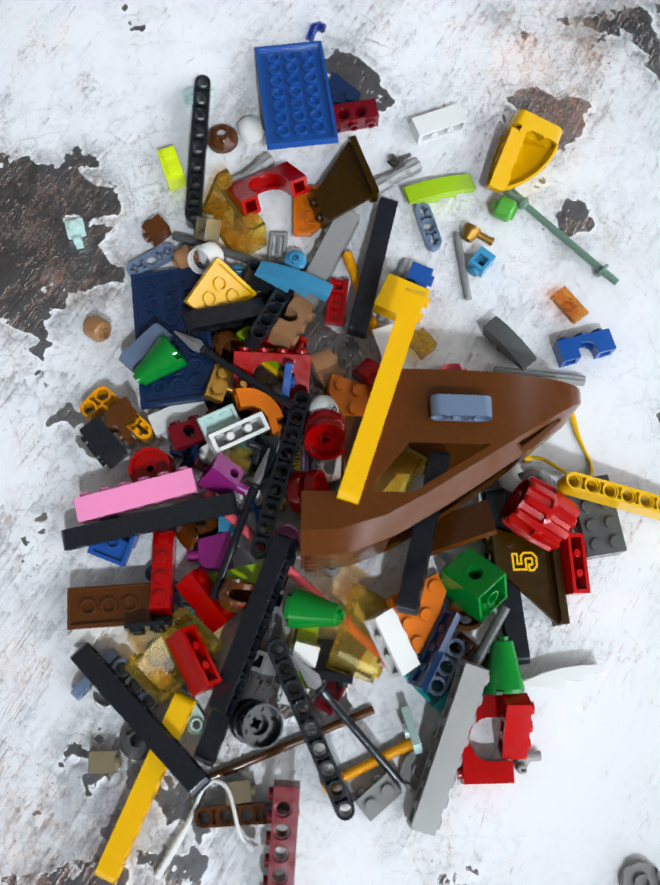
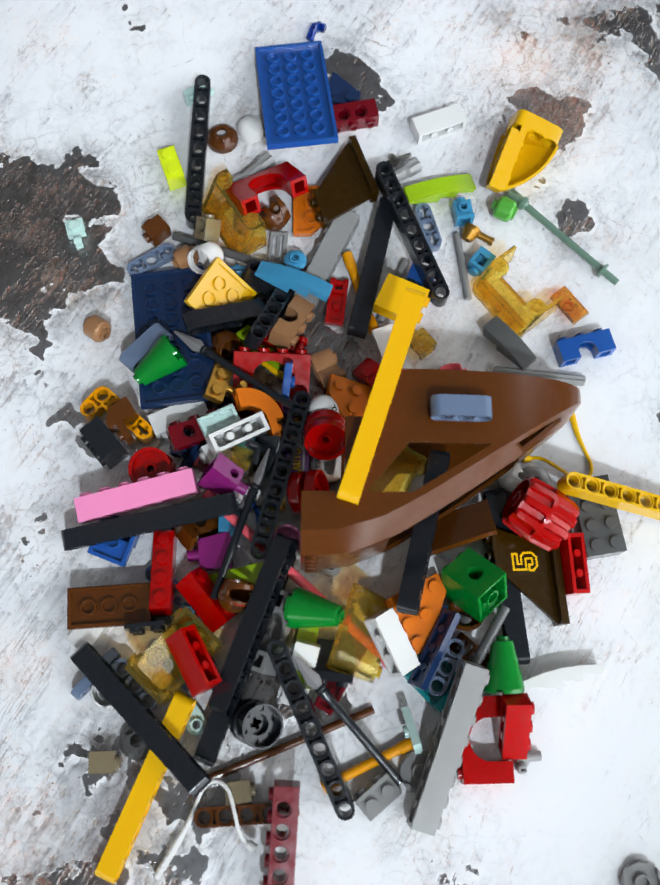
(276, 215): none -> reddish brown helmet
(411, 240): none -> black beam
(462, 211): none -> dark azure brick
(503, 300): none -> clear yellow windscreen

